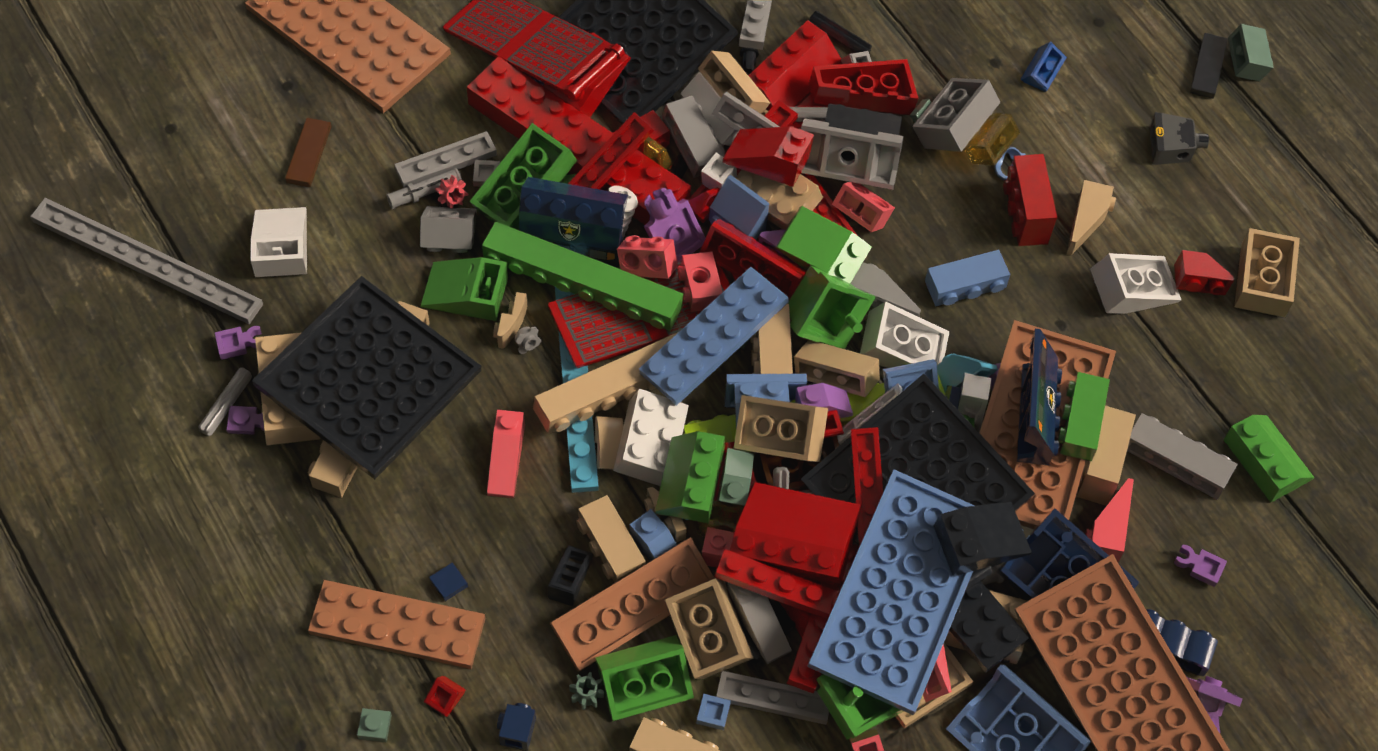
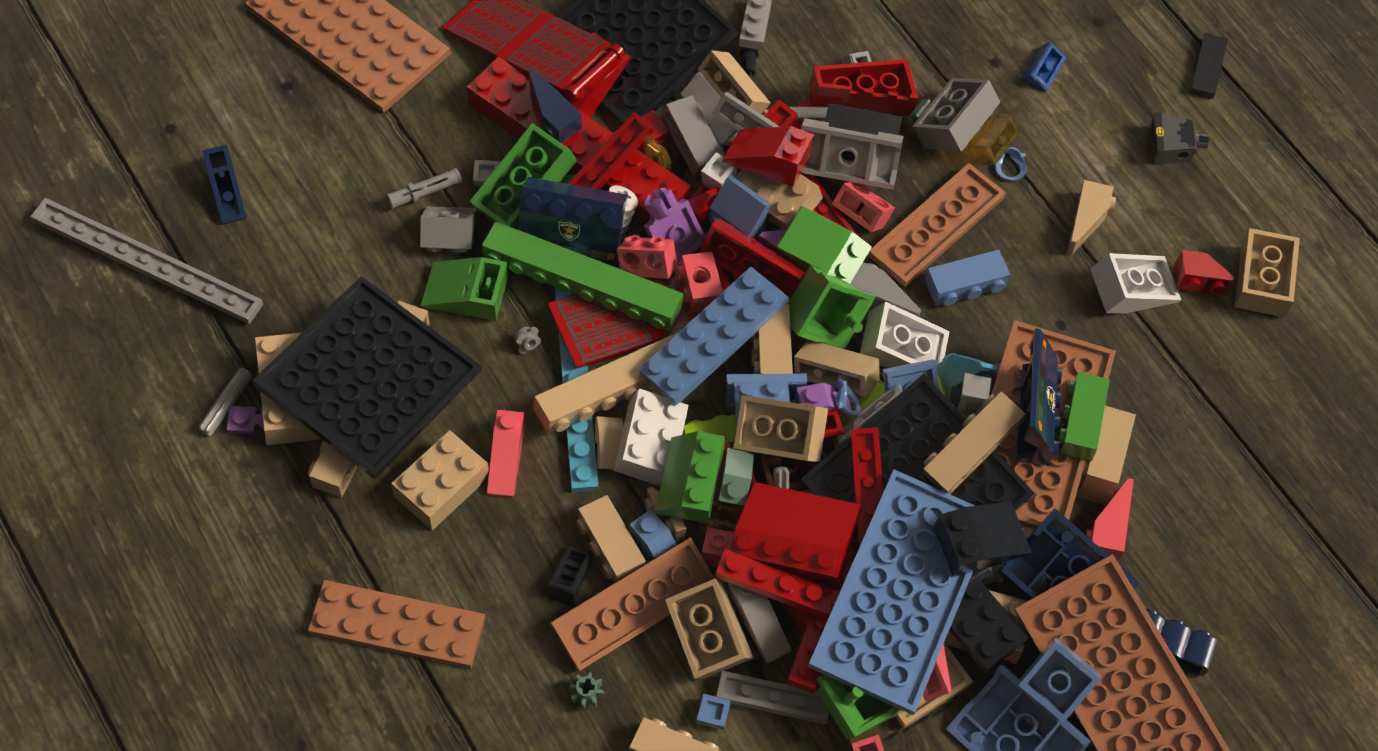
(224, 184): none -> dark blue slope
(234, 342): medium lavender plate -> none
(279, 242): white slope -> none
(308, 152): reddish brown tile -> none
(374, 725): sand green plate -> none
(440, 480): none -> tan brick
(444, 695): red slope -> none
(445, 159): light grey plate -> none
(448, 581): dark blue tile -> none
(456, 196): coral gear -> none
(512, 321): tan slope -> none
(516, 726): dark blue brick -> none
(556, 114): none -> dark blue slope
(645, 677): bright green slope -> none
(789, 68): red slope -> none
(839, 32): black axle -> none
(841, 397): none -> medium blue piece
(936, 224): none -> nougat plate
(974, 443): none -> tan brick
(1030, 200): red brick -> none
(1059, 679): none -> medium blue brick
(1180, 456): light grey brick -> none
(1204, 566): medium lavender plate -> none
(1213, 697): medium lavender piece -> none
(1250, 52): sand green brick -> none
(1267, 456): bright green slope -> none

